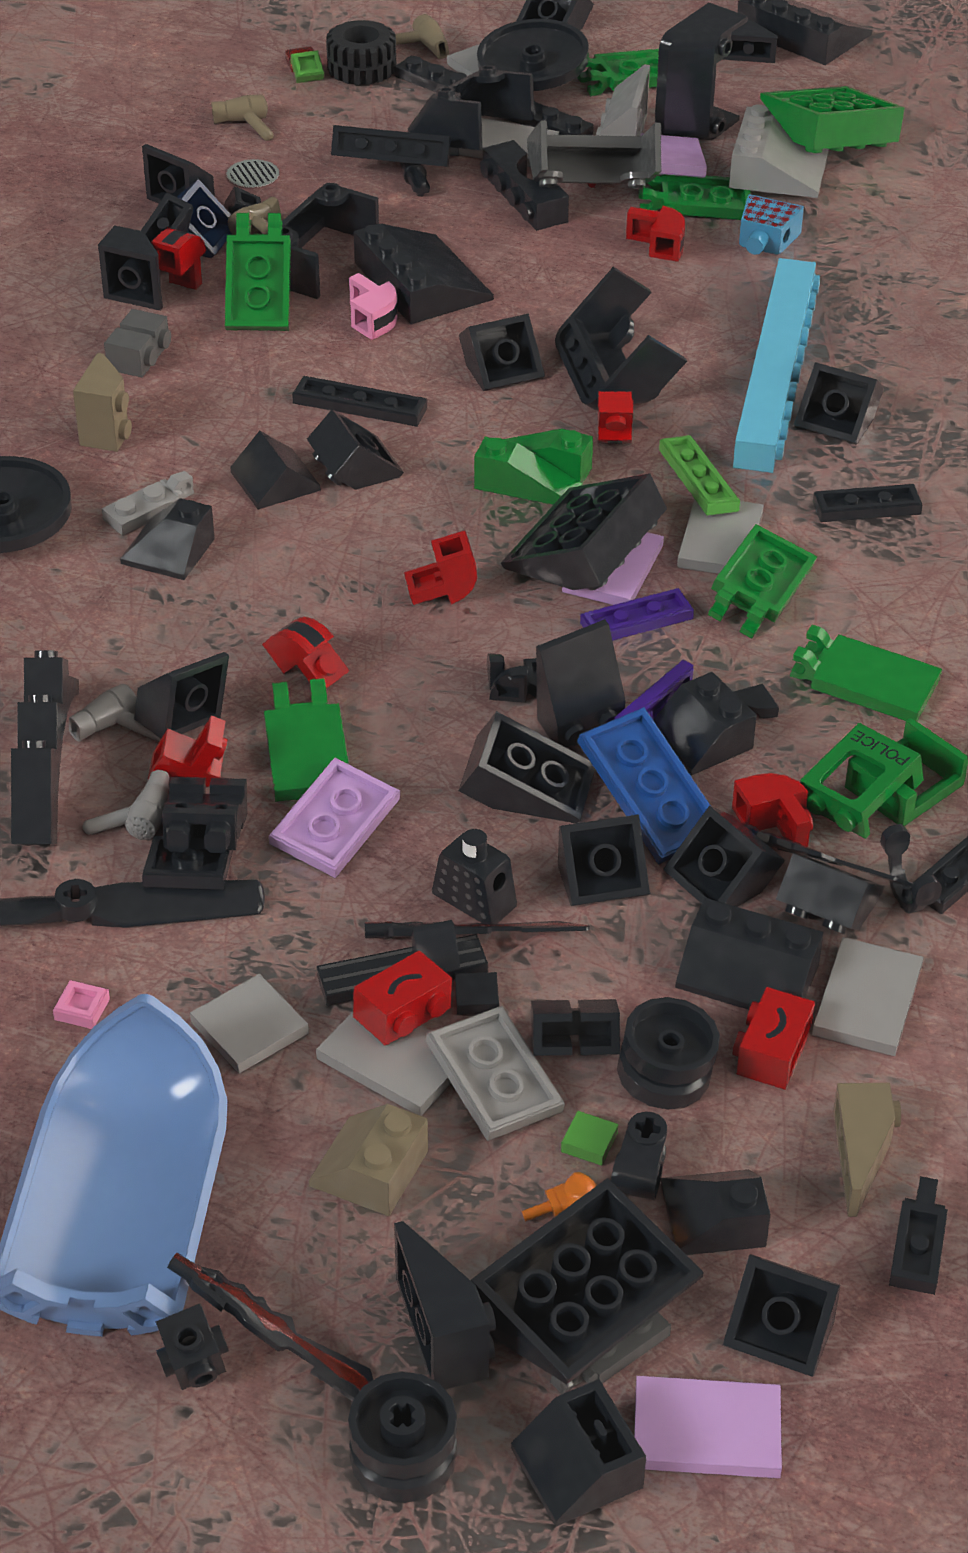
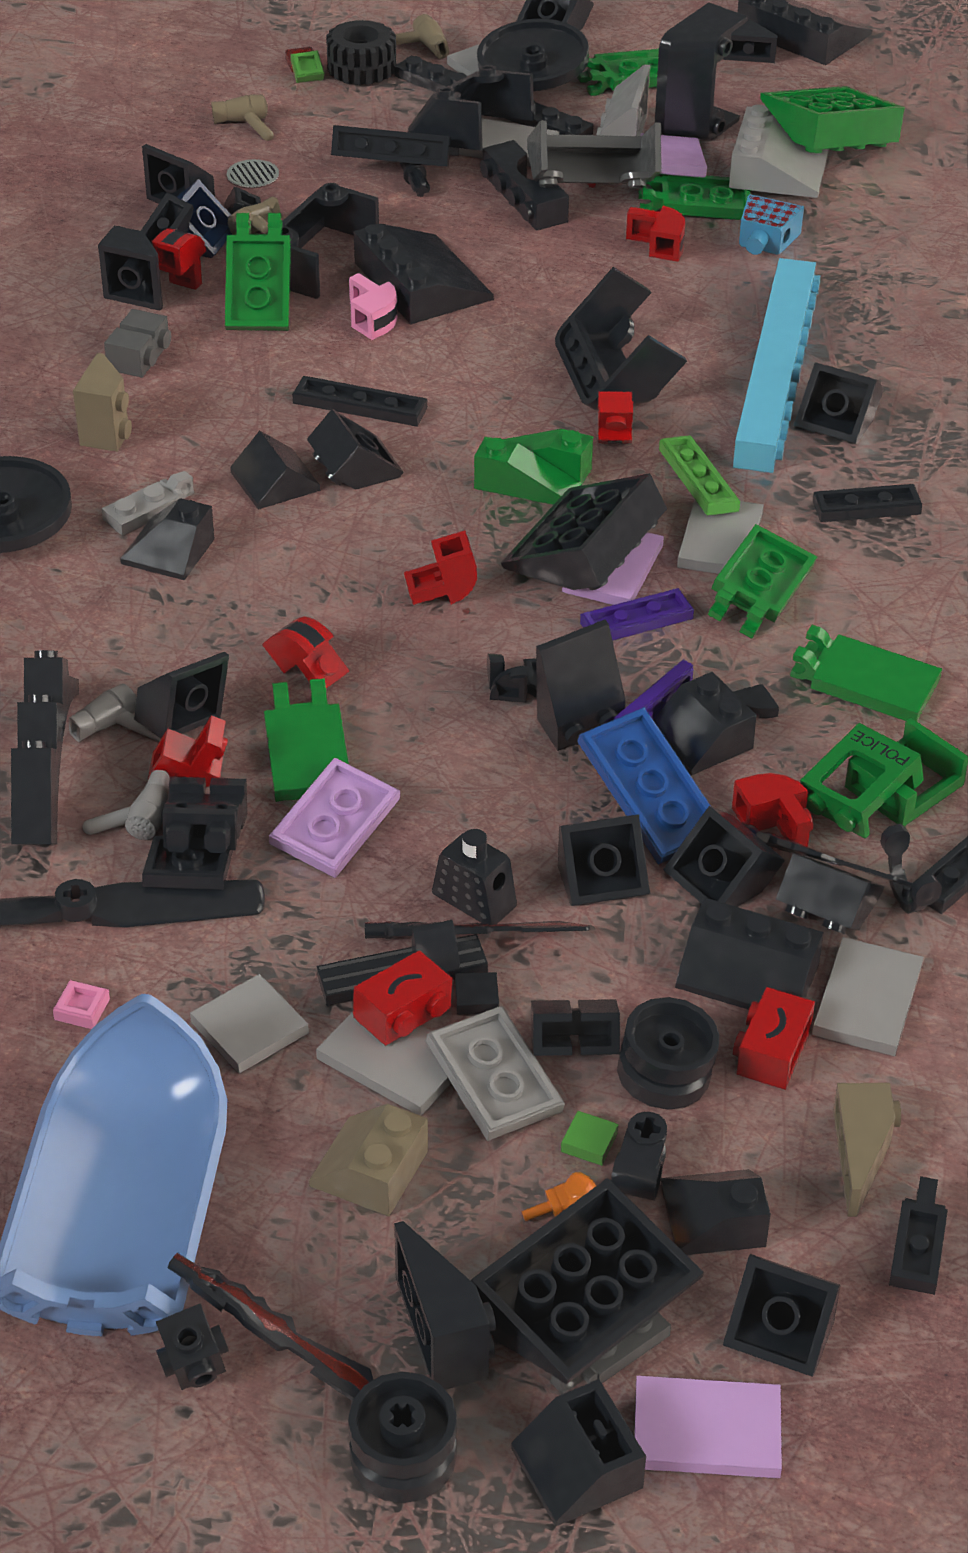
(502, 352): black slope -> none
(526, 772): black slope -> none

